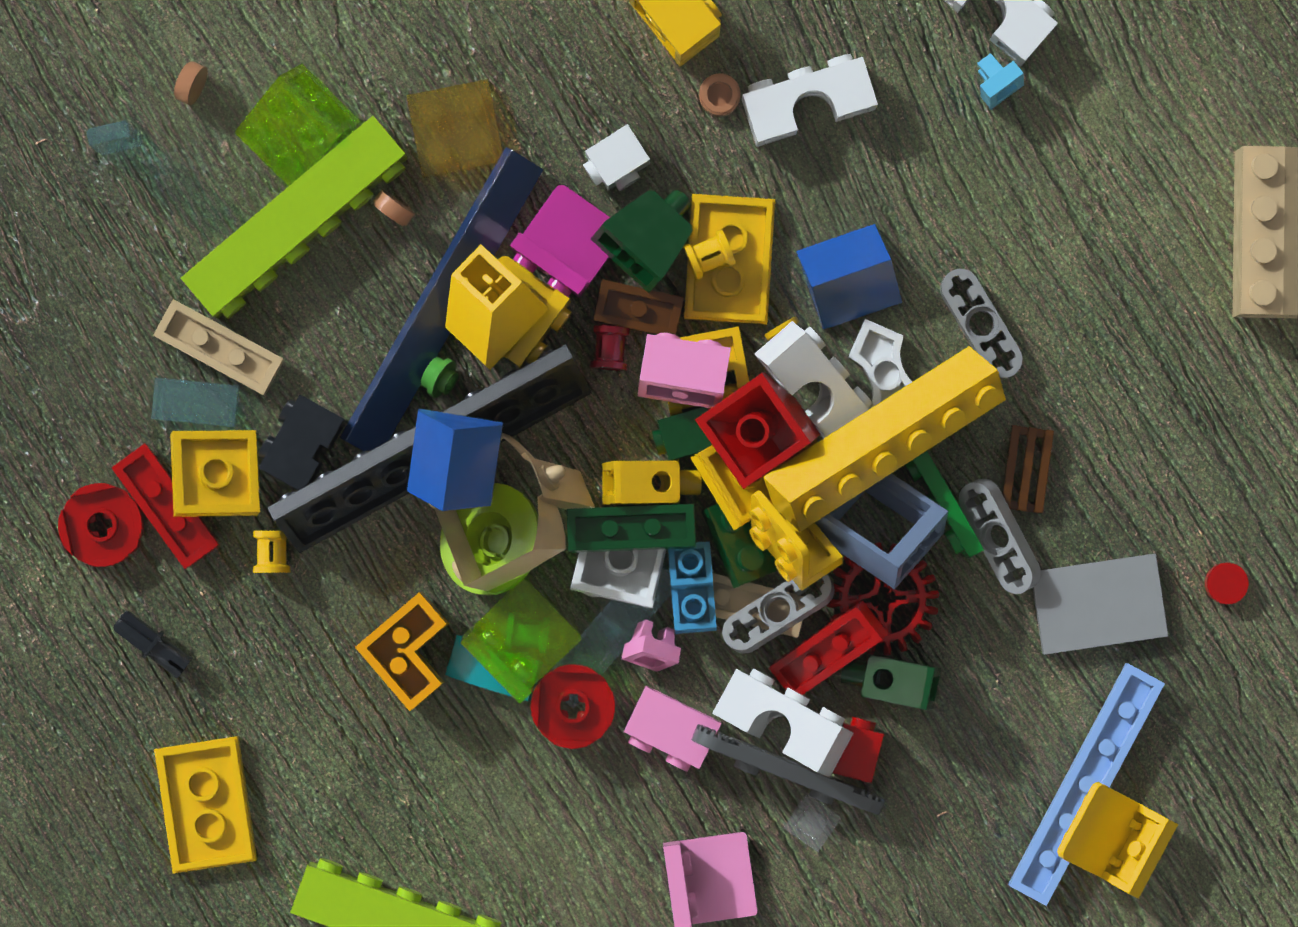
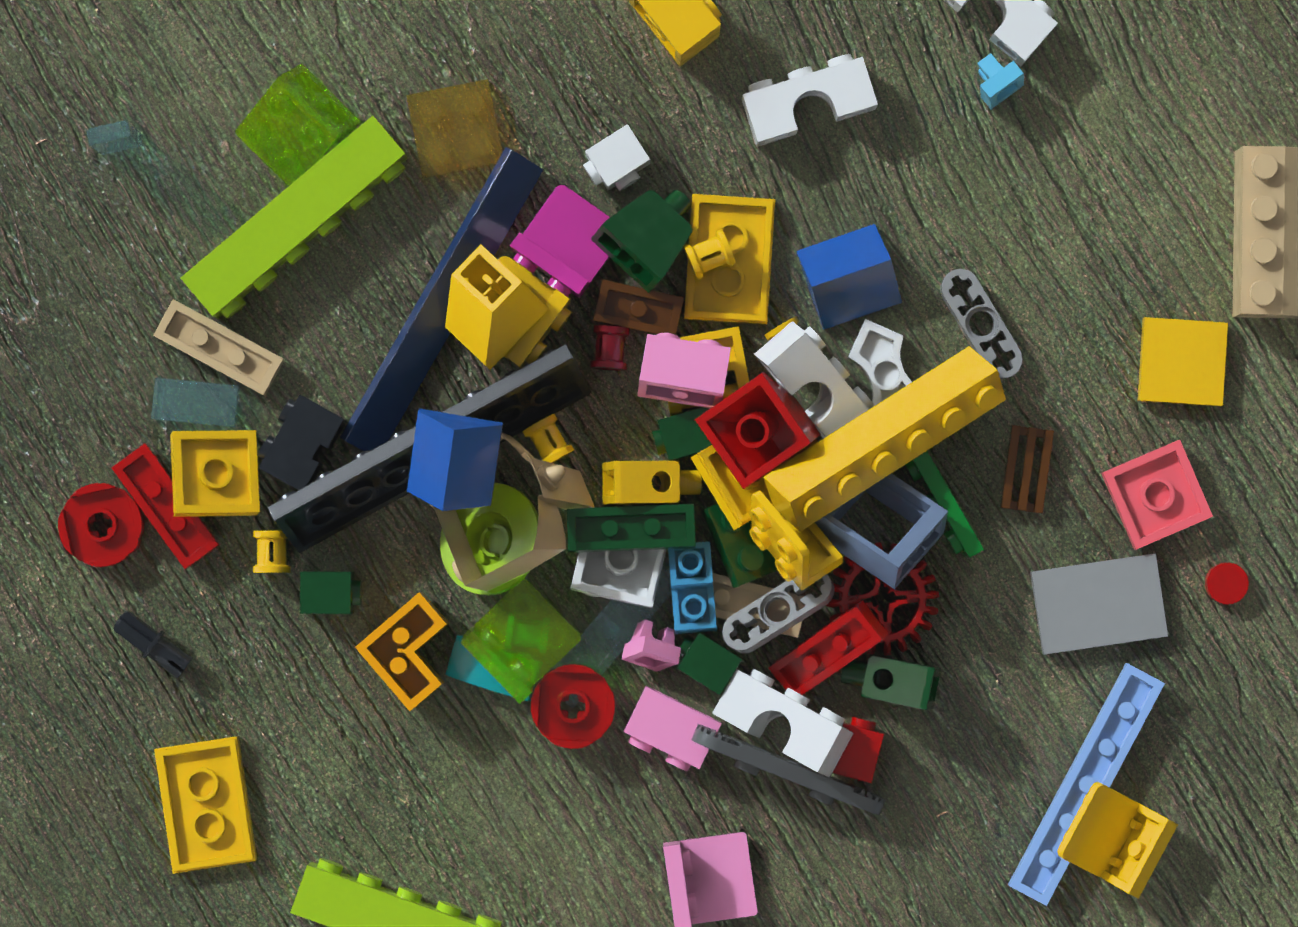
(190, 83): nougat tile -> none
(329, 592): none -> dark green brick
(393, 208): nougat tile -> none
(439, 377): bright green plate -> none
(548, 439): none -> yellow bush
(707, 662): none -> dark green brick
(719, 95): nougat tile -> none
(812, 822): clear plate -> none
(994, 553): light grey beam -> none
(1157, 494): none -> coral plate
(1182, 361): none -> yellow tile

